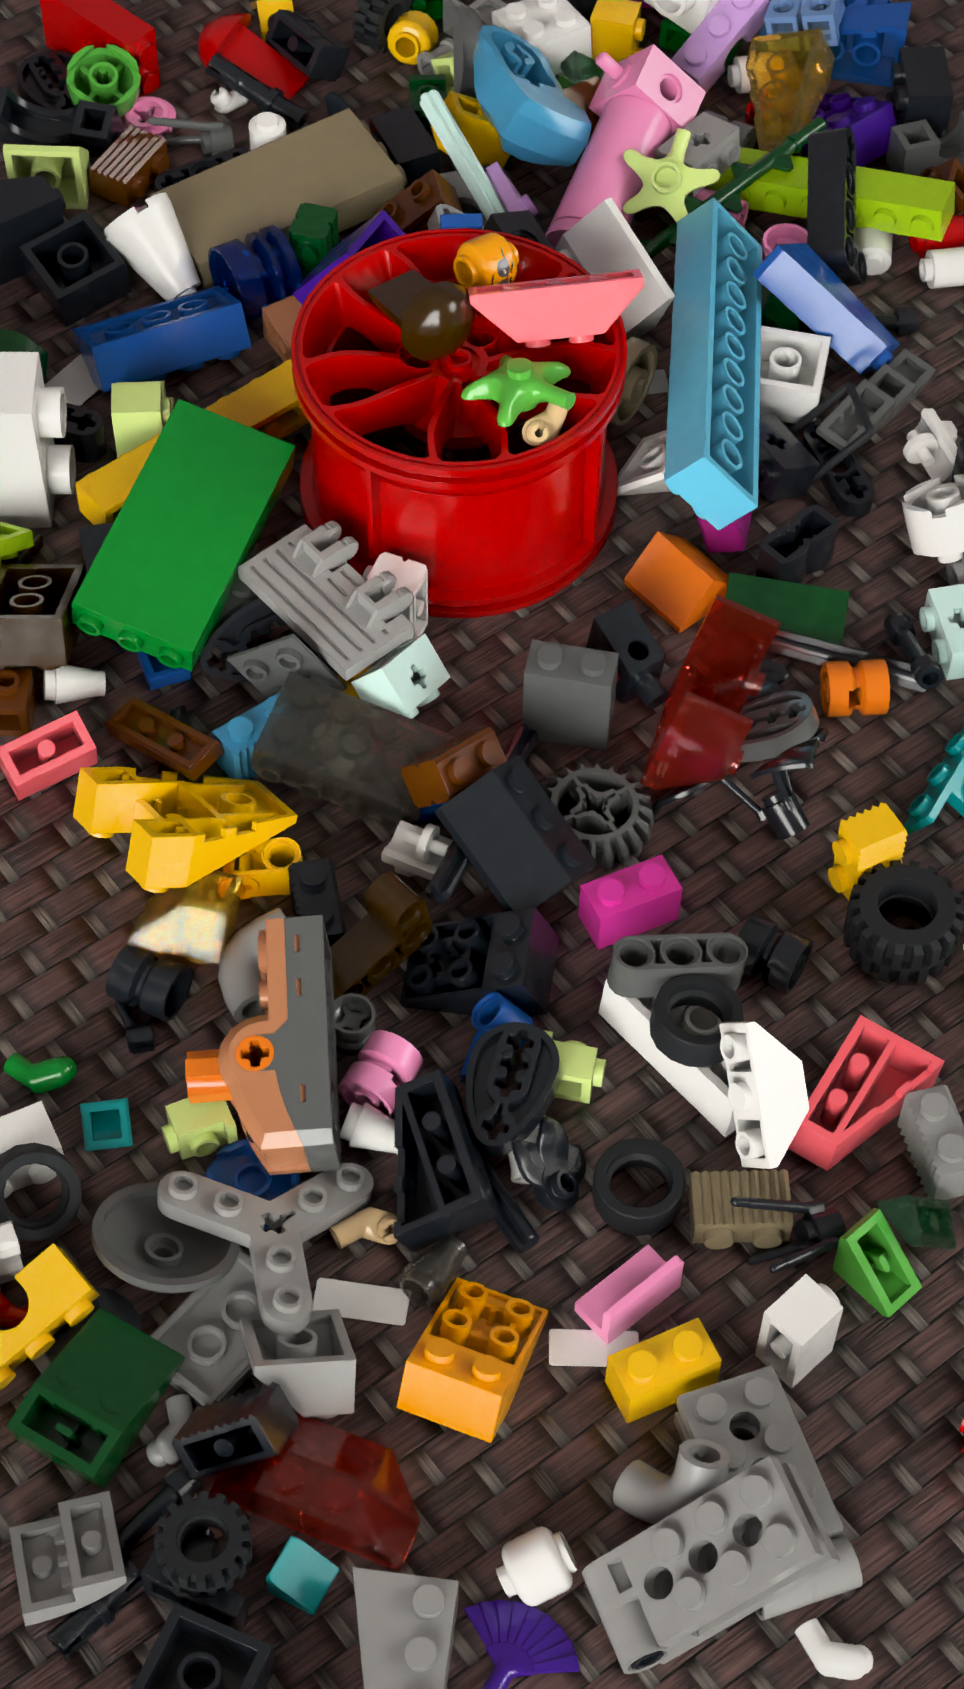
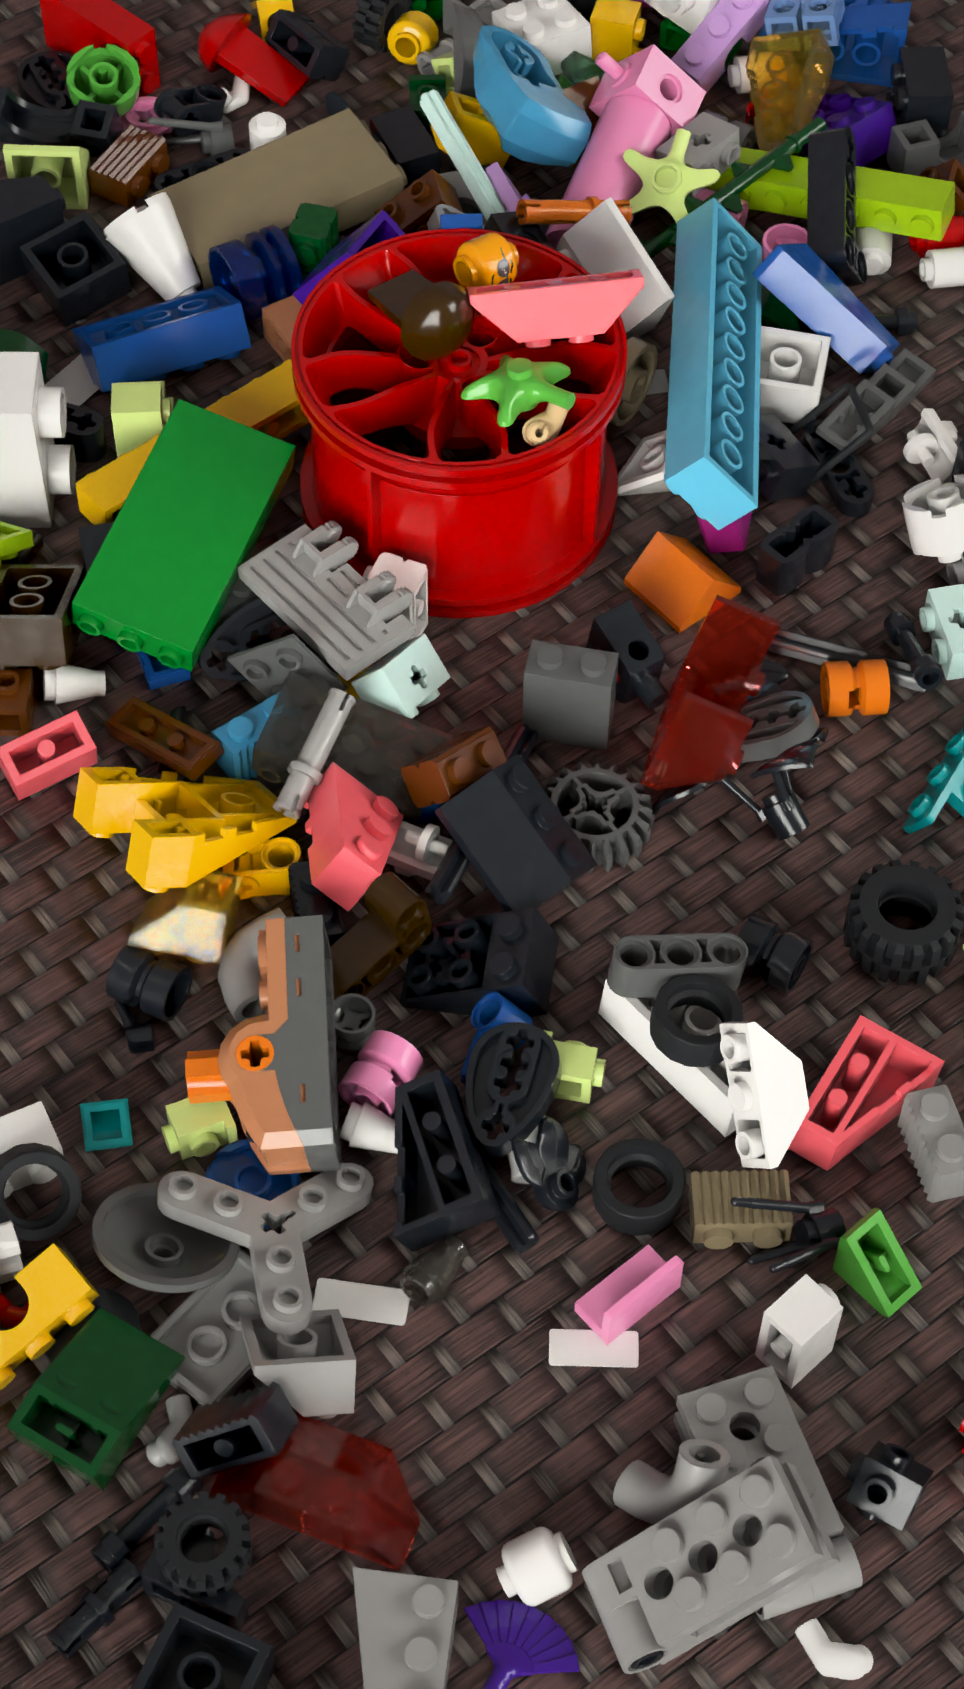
(42, 1075): green arm -> none
(67, 1558): light grey slope -> none
(194, 103): none -> black piece
(256, 91): black pin -> none
(301, 1576): teal slope -> none
(314, 753): none -> light grey pin
(349, 835): none -> coral wedge
(367, 1224): tan arm -> none
(471, 1359): light orange slope -> none
(563, 211): none -> orange pin
(630, 901): dark pink brick -> none
(661, 1368): yellow brick -> none
(798, 606): dark green sticker -> none
(863, 843): yellow brick -> none
(887, 1484): none -> black brick
(921, 1221): clear green slope -> none

